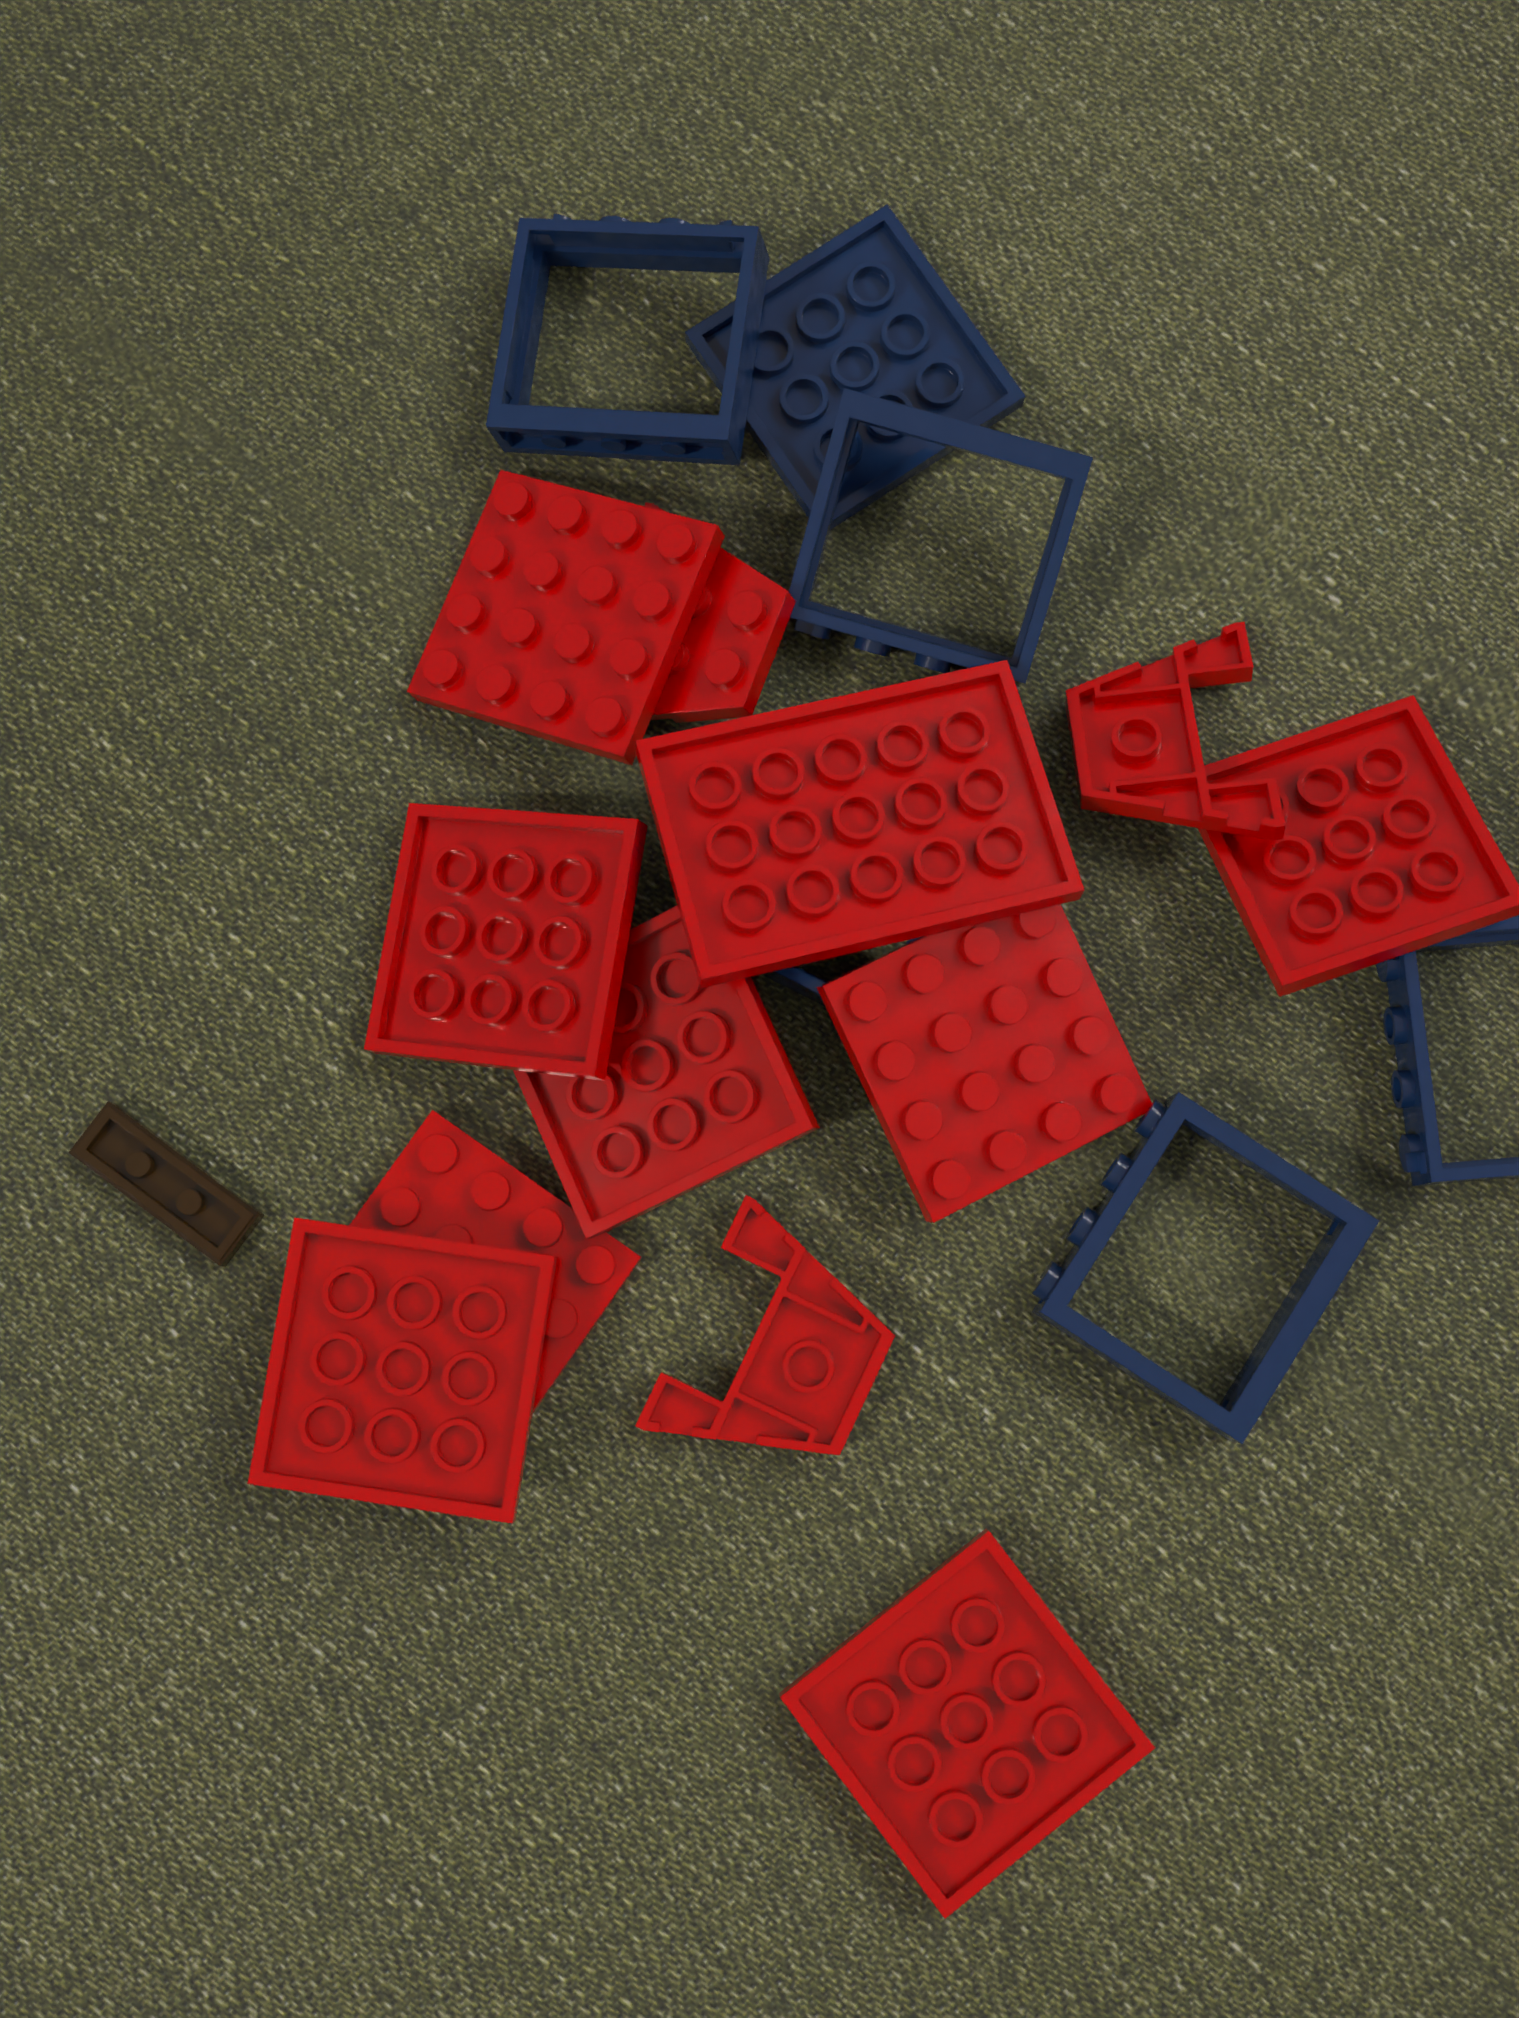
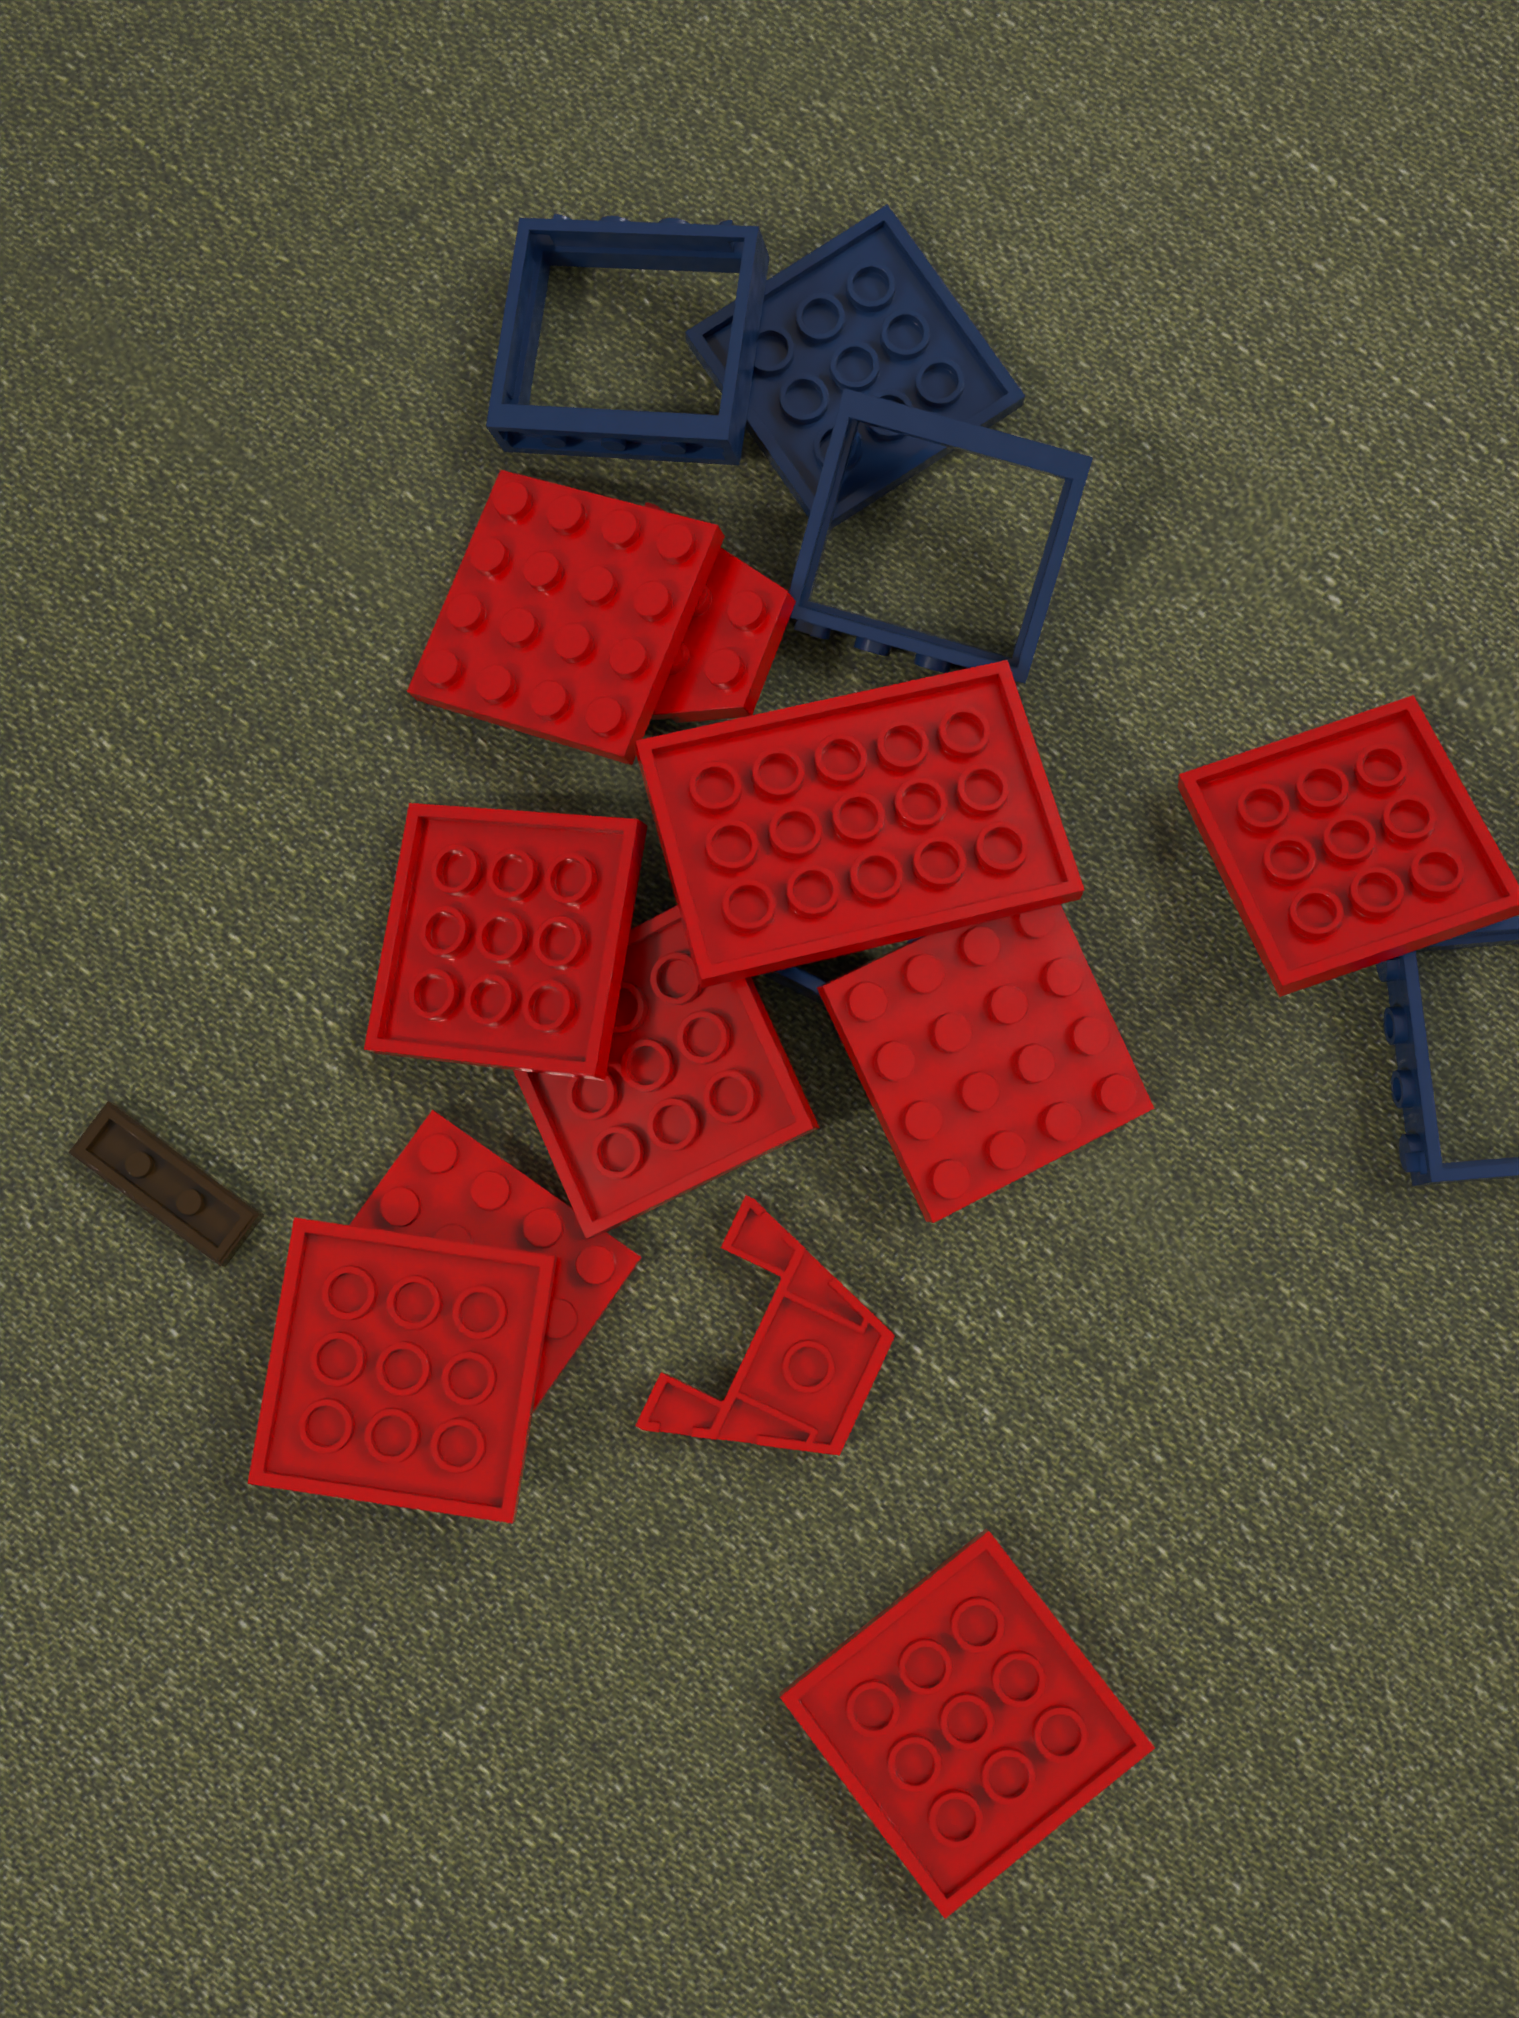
(1142, 746): red wing -> none
(1290, 1324): dark blue window -> none

